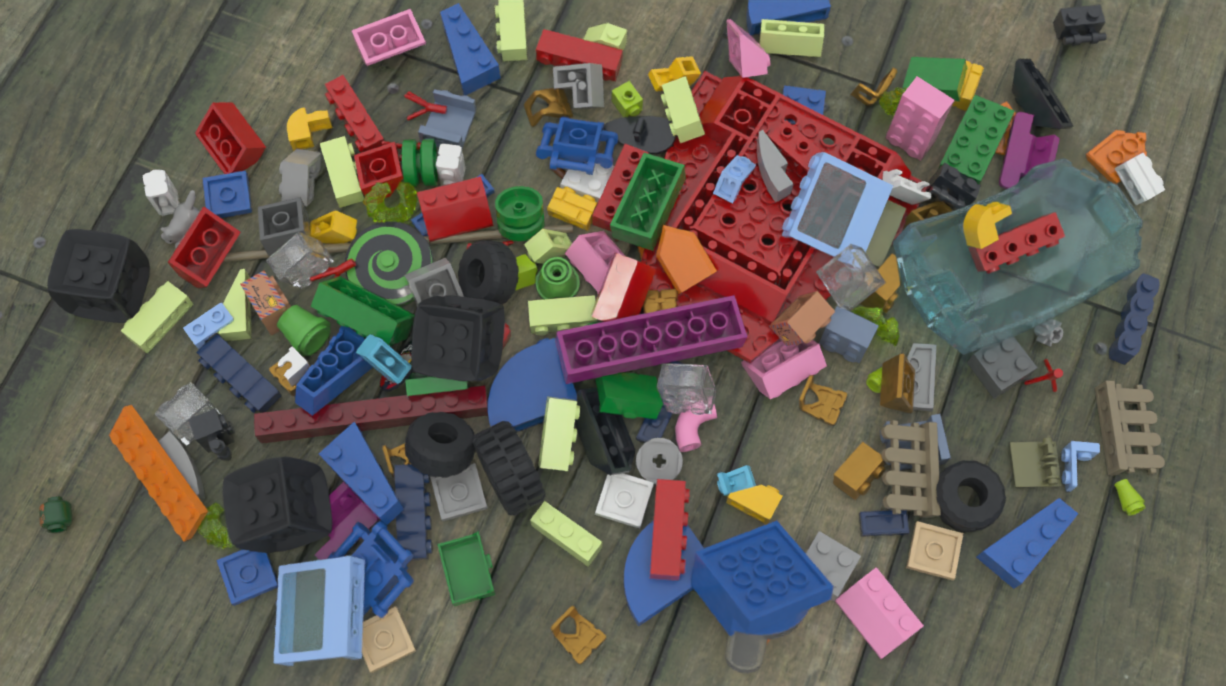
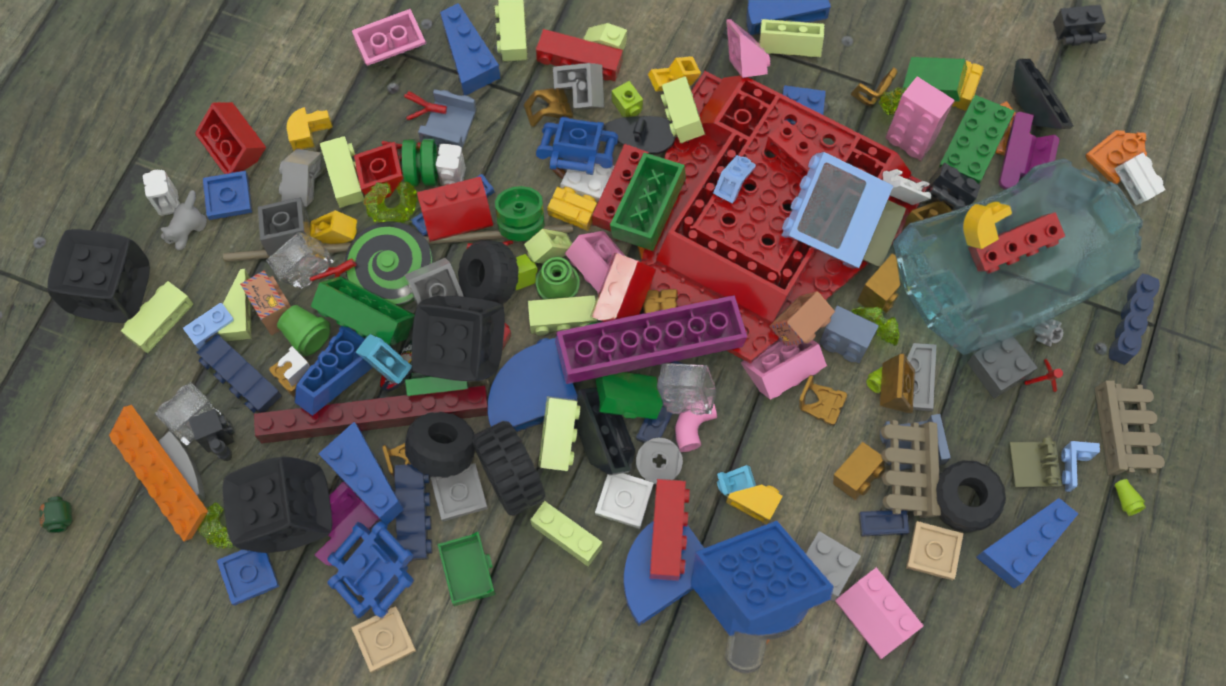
(203, 248): red slope -> none
(319, 610): panel -> none
(354, 114): red brick -> none
(584, 641): pearl gold piece -> none
(683, 258): orange tile -> none
(773, 168): light grey slope -> none
(850, 277): clear brick -> none

